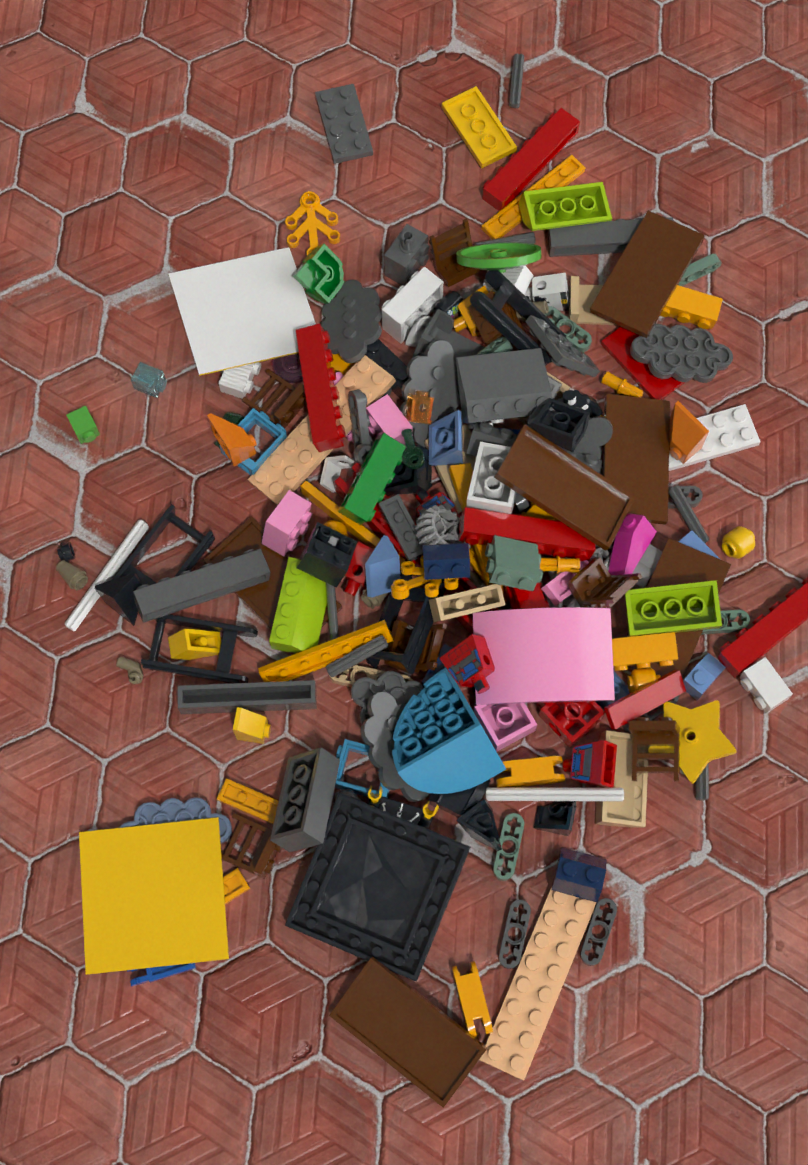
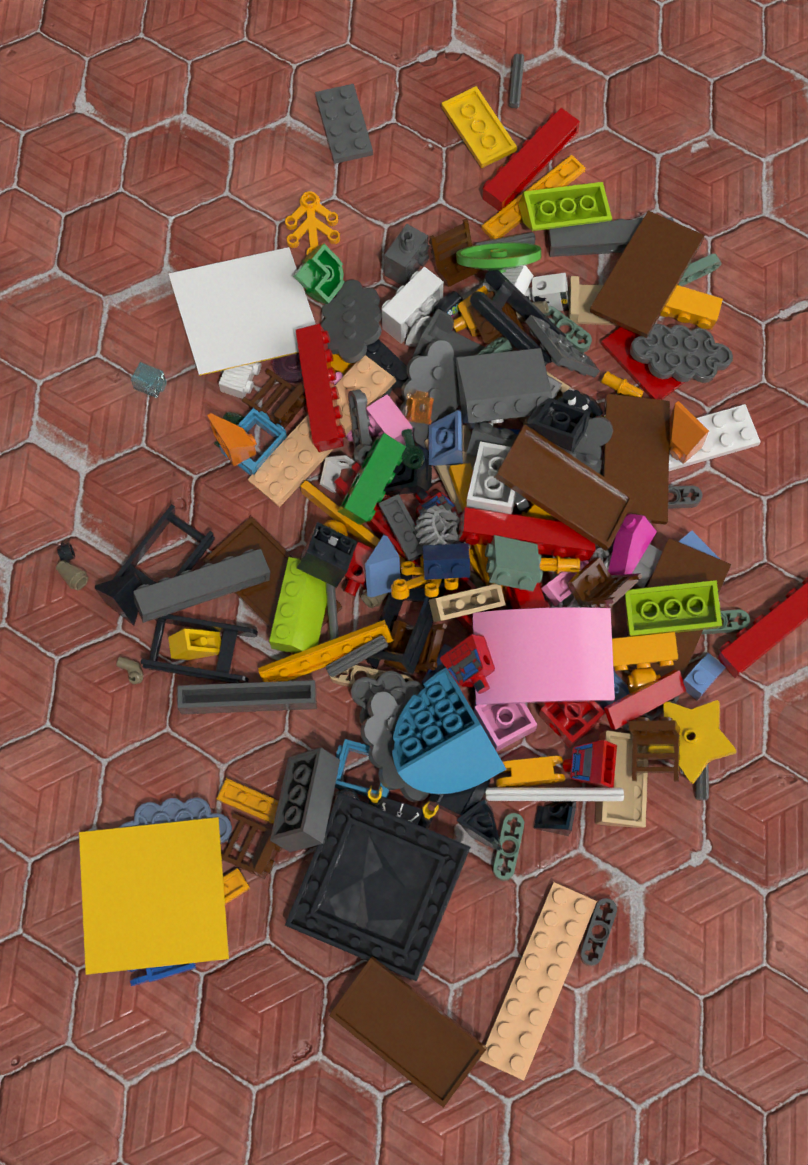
(83, 425): bright green brick -> none
(107, 574): white axle -> none
(251, 726): yellow slope -> none
(287, 523): bright pink brick -> none
(472, 999): light orange piece -> none
(524, 918): dark grey beam -> none
(579, 874): dark blue slope -> none
(687, 513): dark grey axle -> none
(738, 542): yellow head -> none
(765, 685): white brick -> none

